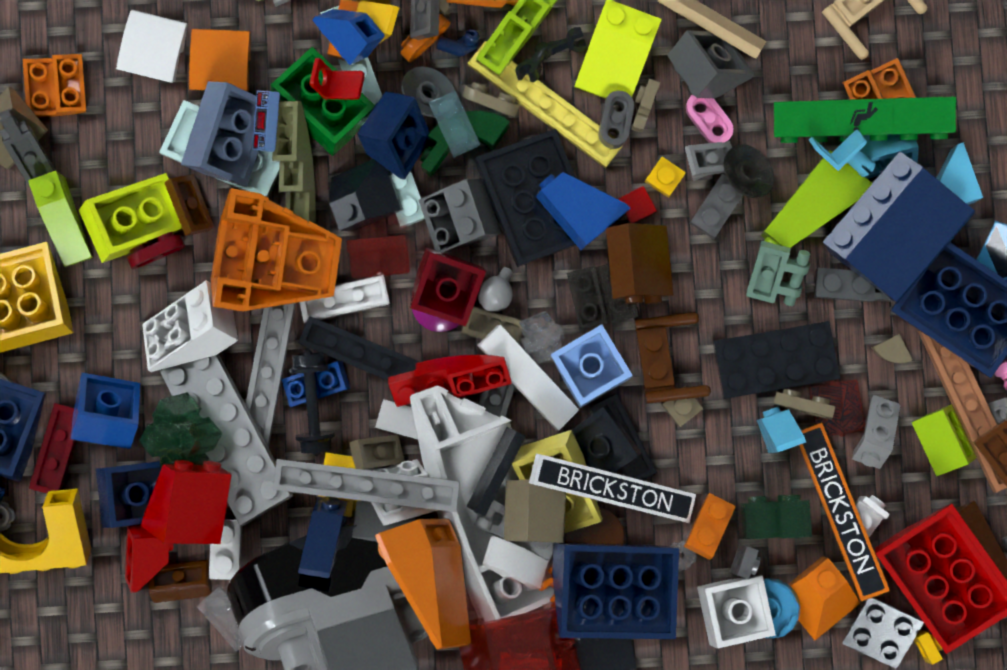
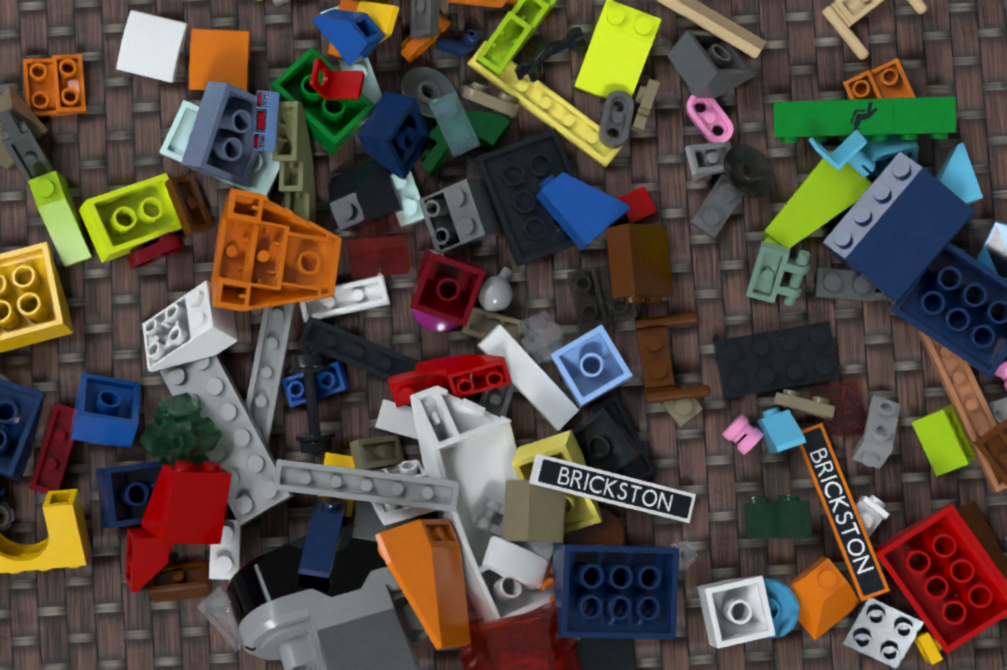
(495, 471): black tile -> none
(665, 177): yellow plate -> none
(709, 526): orange plate -> none
(737, 429): none -> bright pink wheel
(745, 562): flat silver plate -> none
(893, 350): dark tan tile -> none

